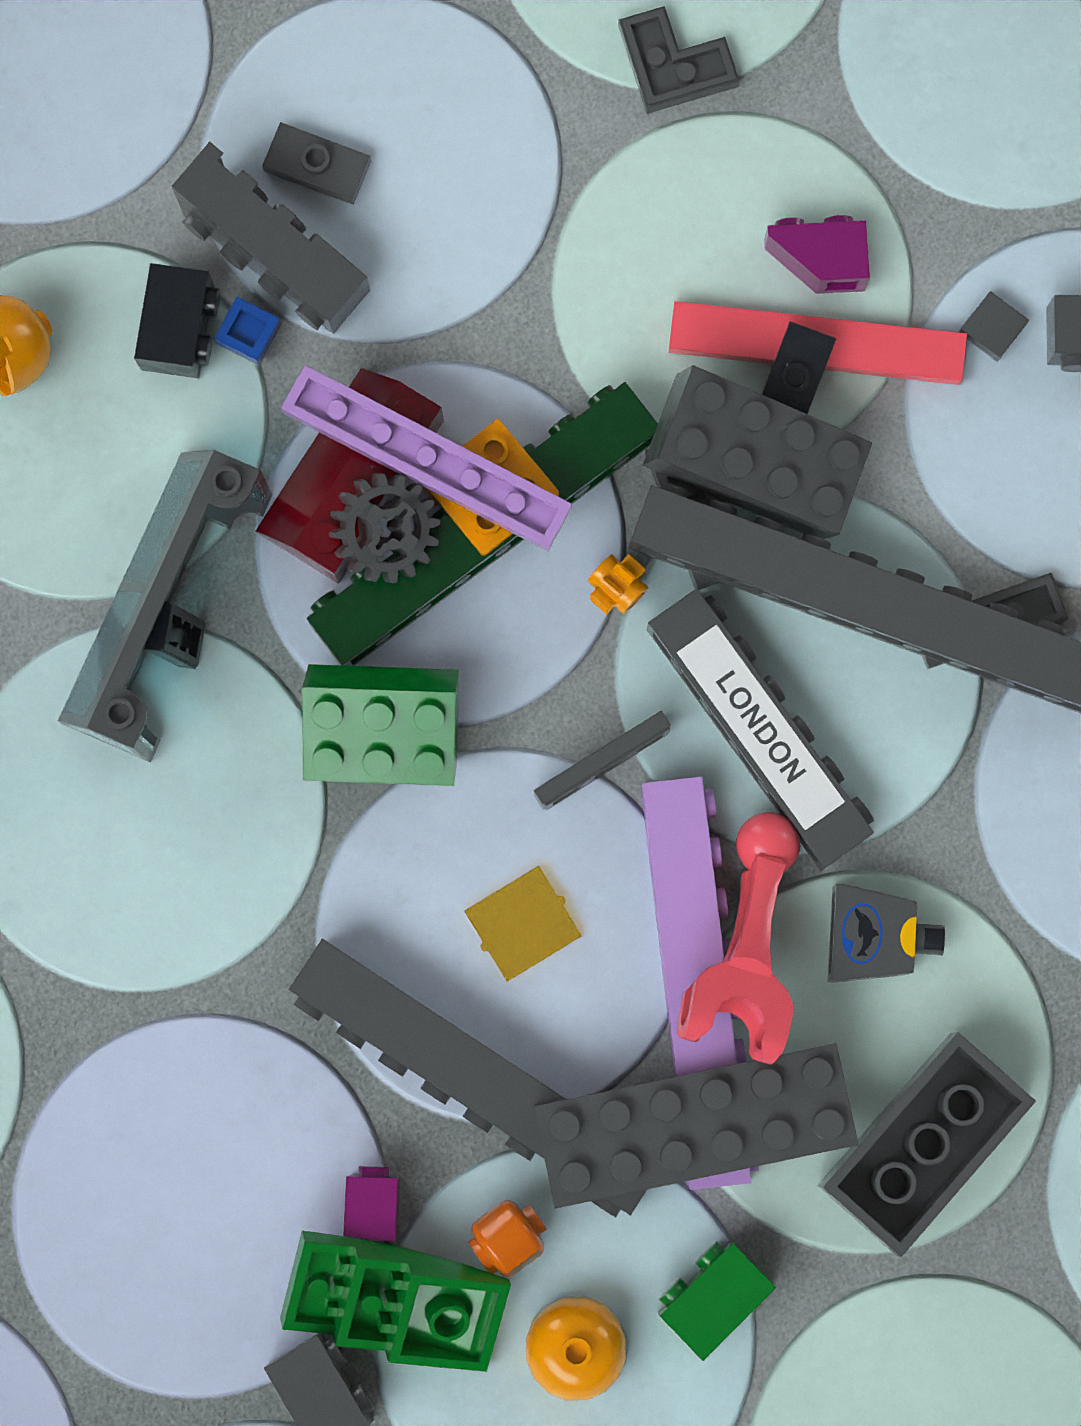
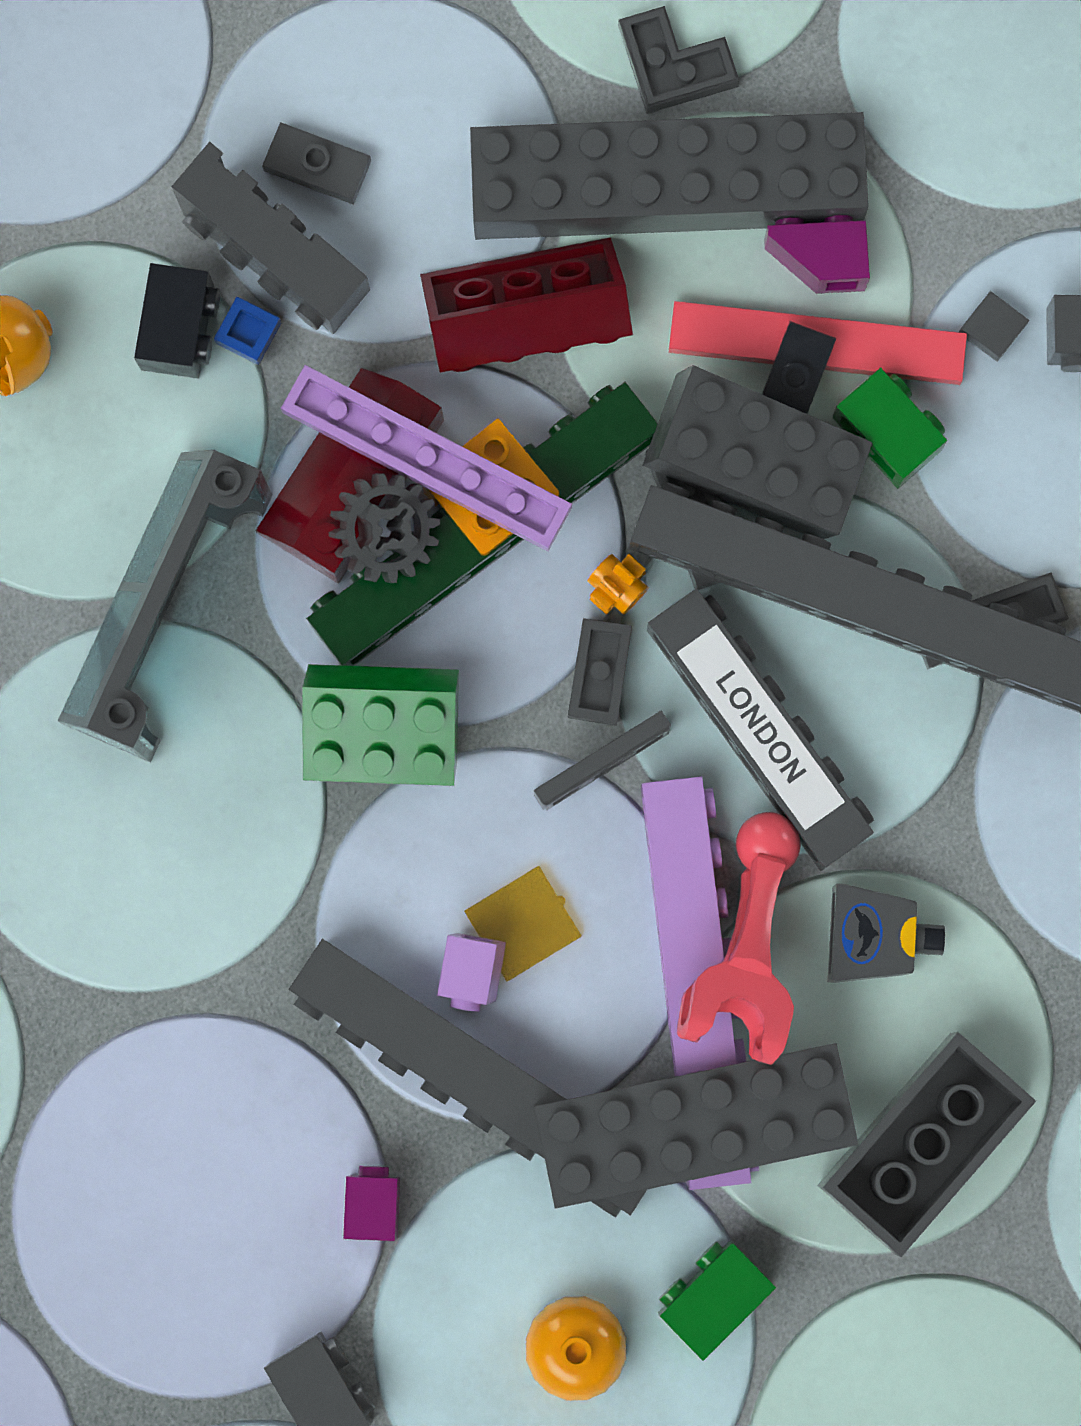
(177, 636): black plate -> none
(395, 1301): green slope -> none
(471, 971): none -> lavender brick
(507, 1238): orange head -> none
(526, 305): none -> dark red slope
(599, 672): none -> dark grey plate
(666, 175): none -> dark grey brick
(899, 431): none -> green brick

